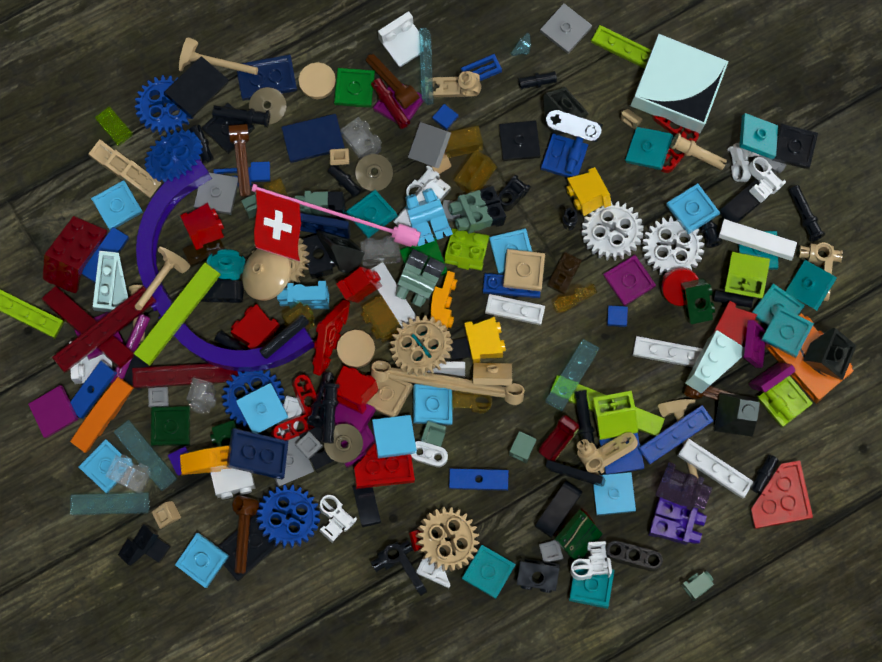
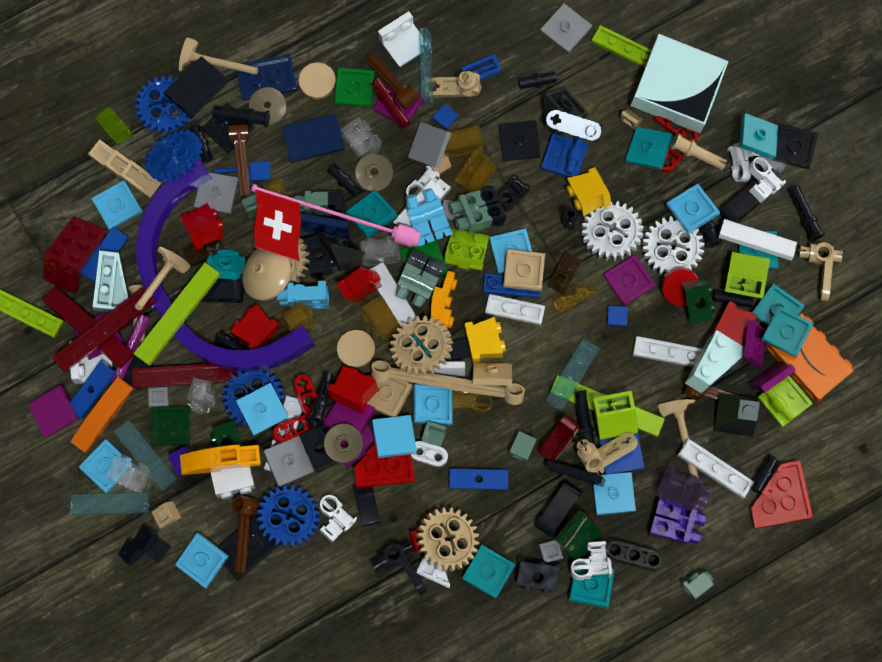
(257, 454): dark blue tile -> none
(284, 336): black axle -> none
(308, 445): light grey tile -> none
(329, 335): red plate -> none
(330, 403): black pin -> none
(339, 156): tan slope -> none
(522, 46): clear light blue piece -> none
(675, 435): blue tile -> none
(811, 285): teal plate -> none
(830, 353): pearl dark grey slope -> none

